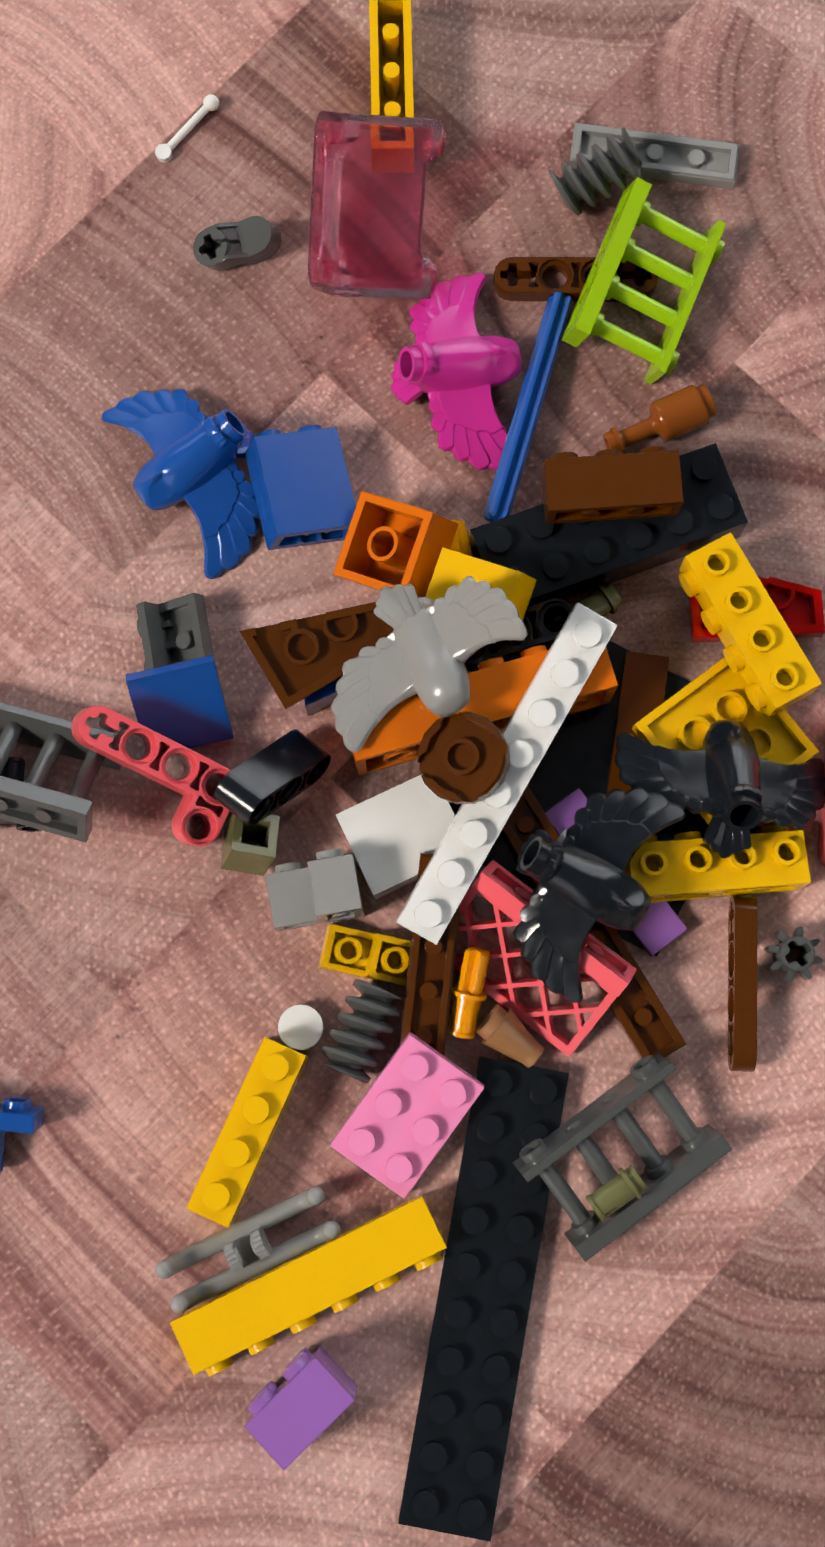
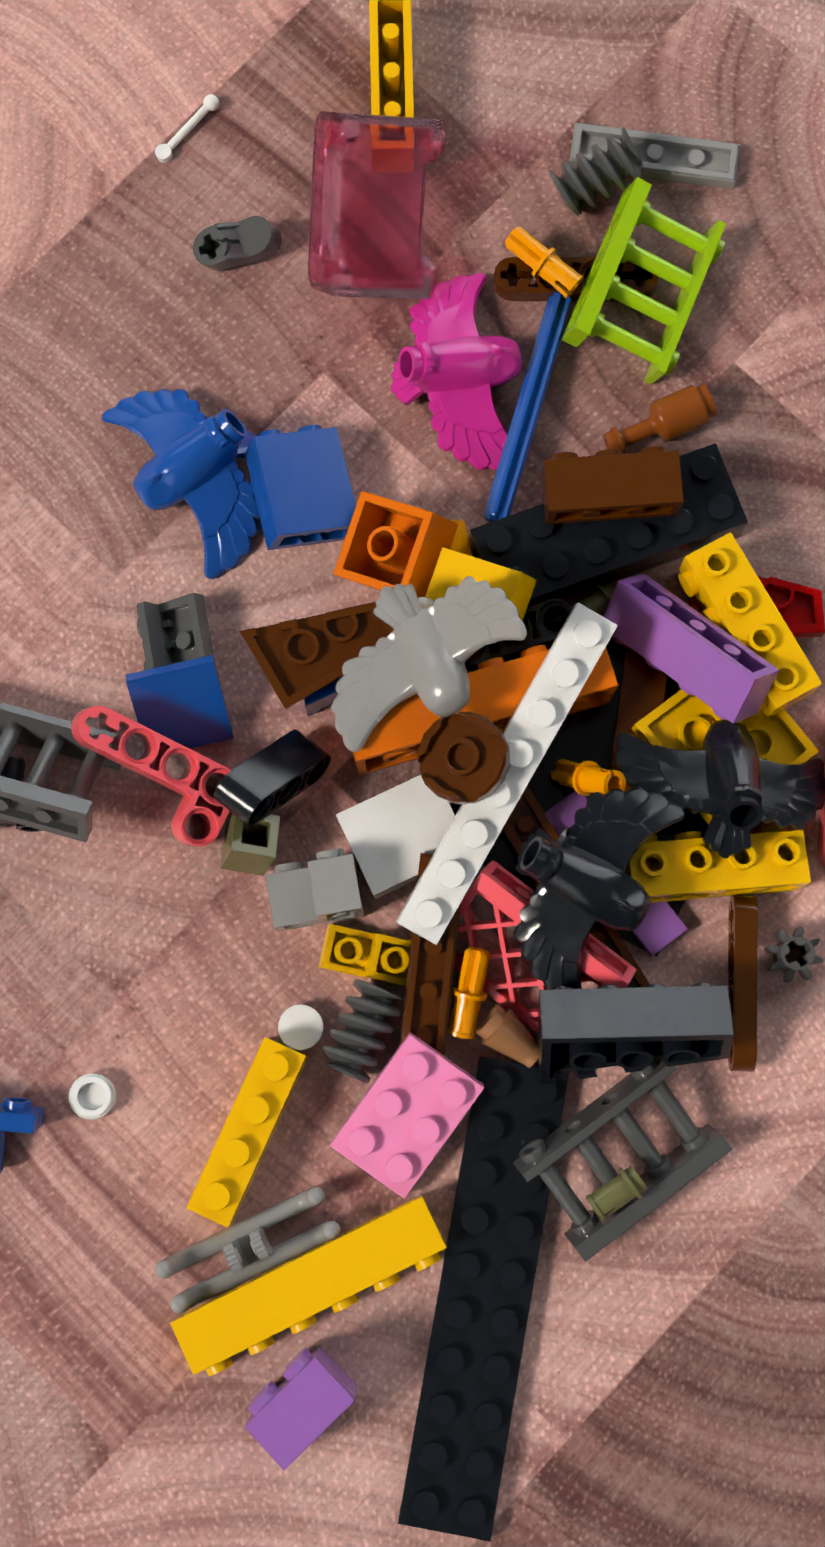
(92, 1096): none -> white tile
(543, 261): none -> light orange axle
(587, 777): none -> light orange axle
(631, 1027): none -> black wedge
(689, 648): none -> medium lavender brick

